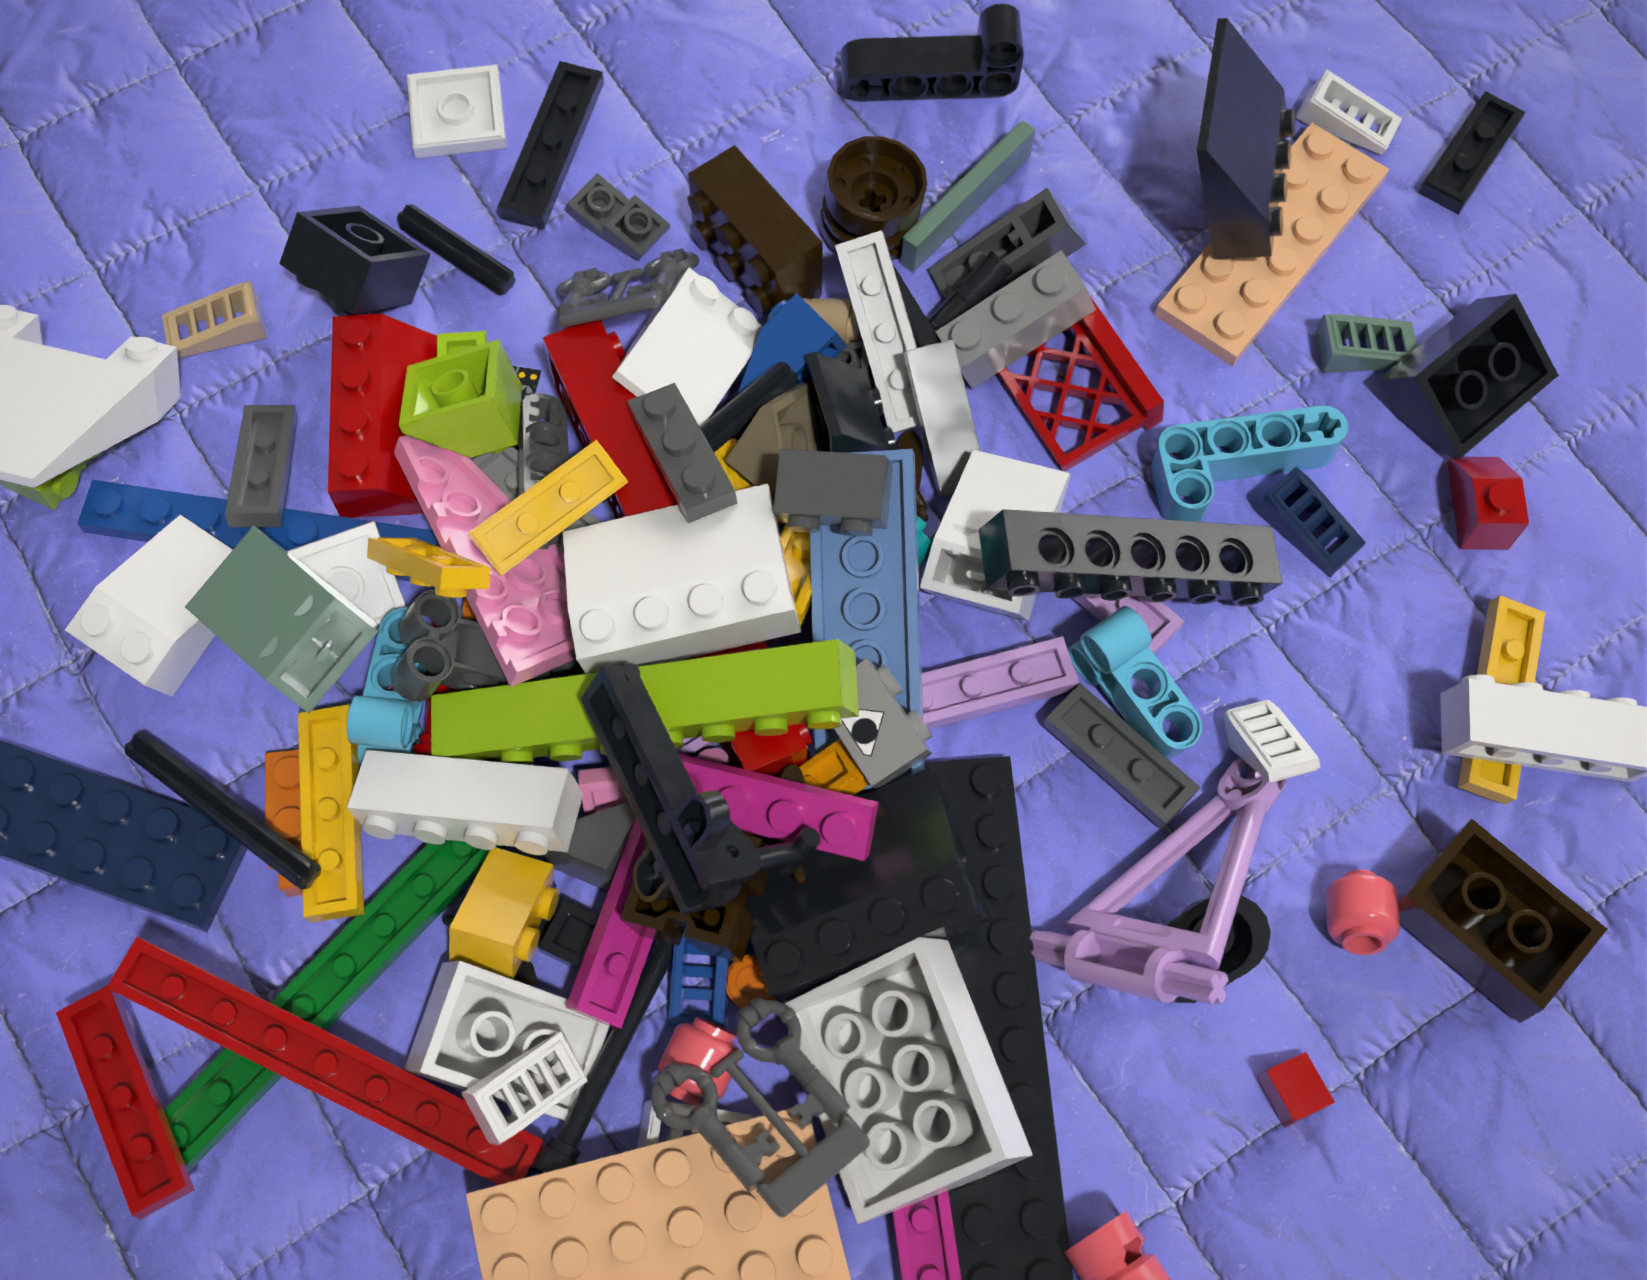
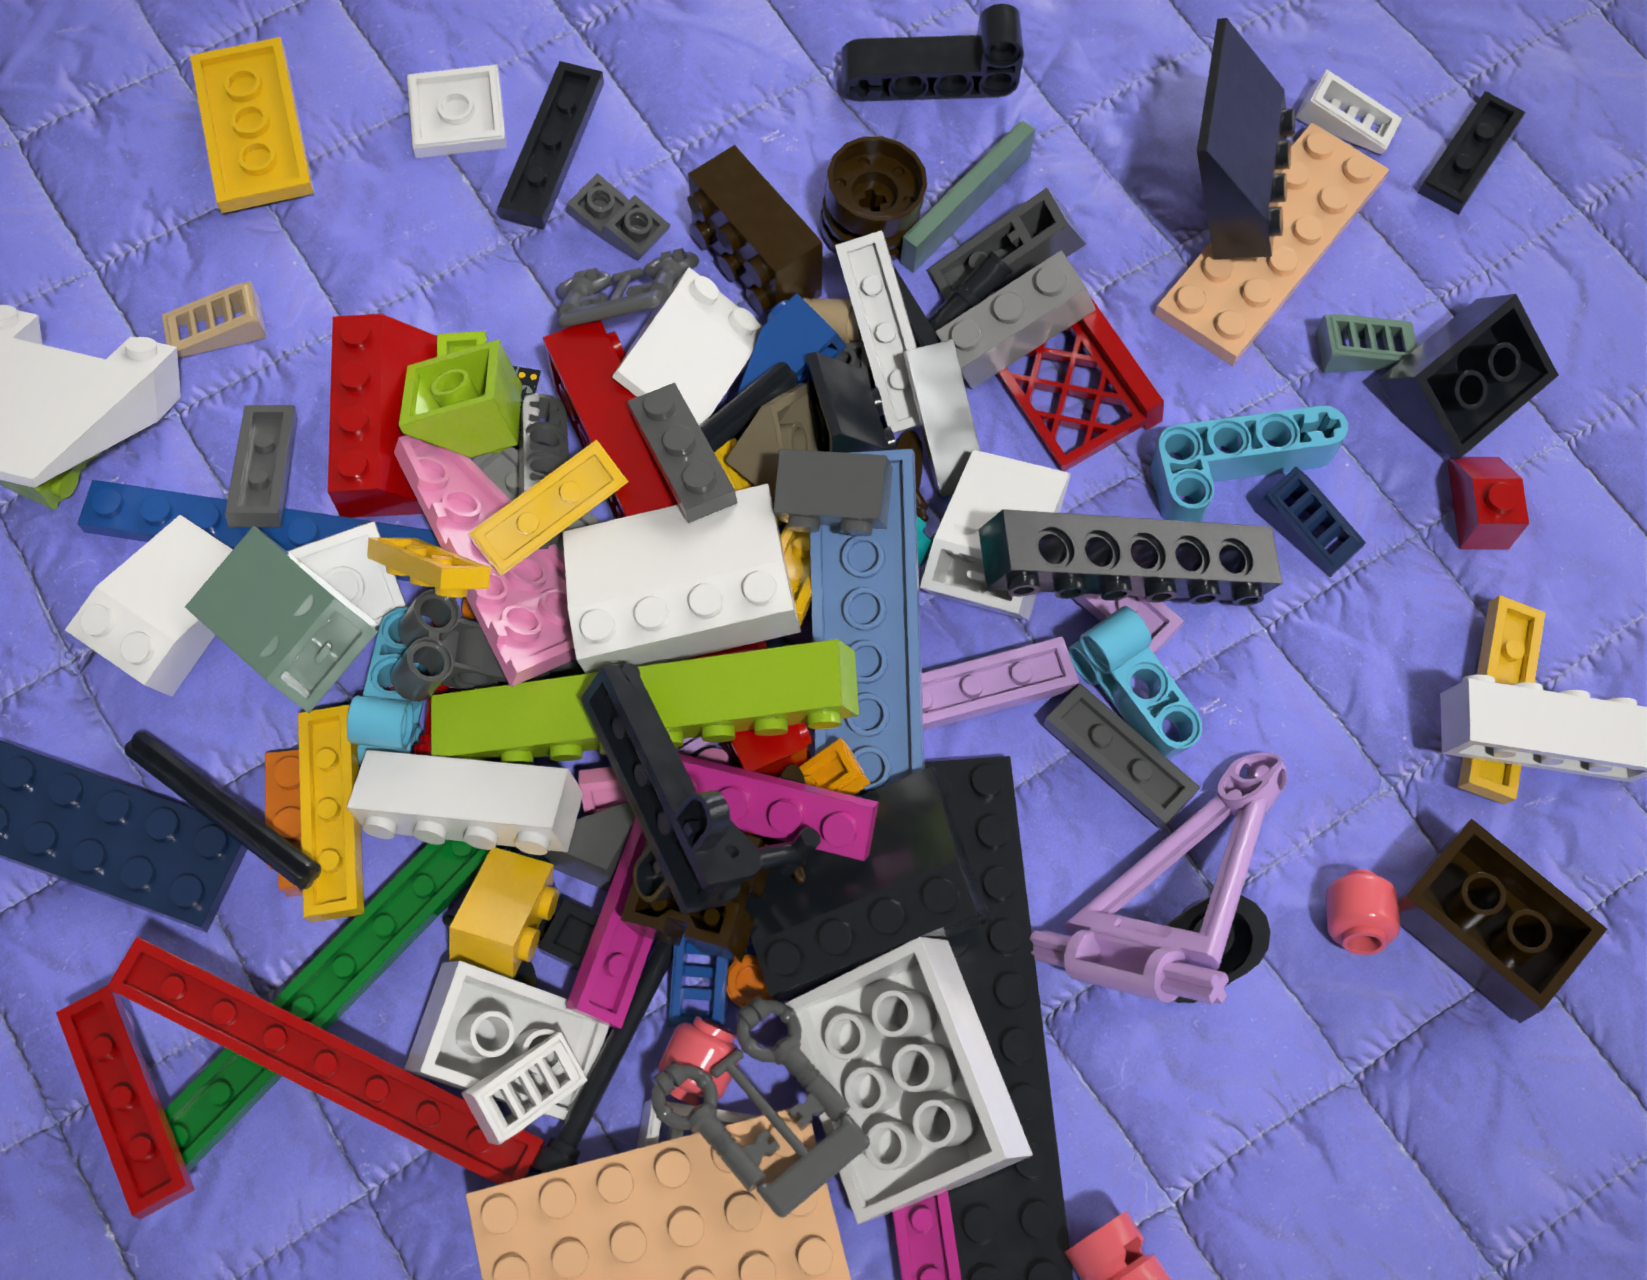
(251, 125): none -> yellow plate
(353, 259): black brick -> none
(456, 249): black axle -> none
(883, 736): light grey brick -> none
(1268, 741): white slope -> none
(1295, 1089): red slope -> none

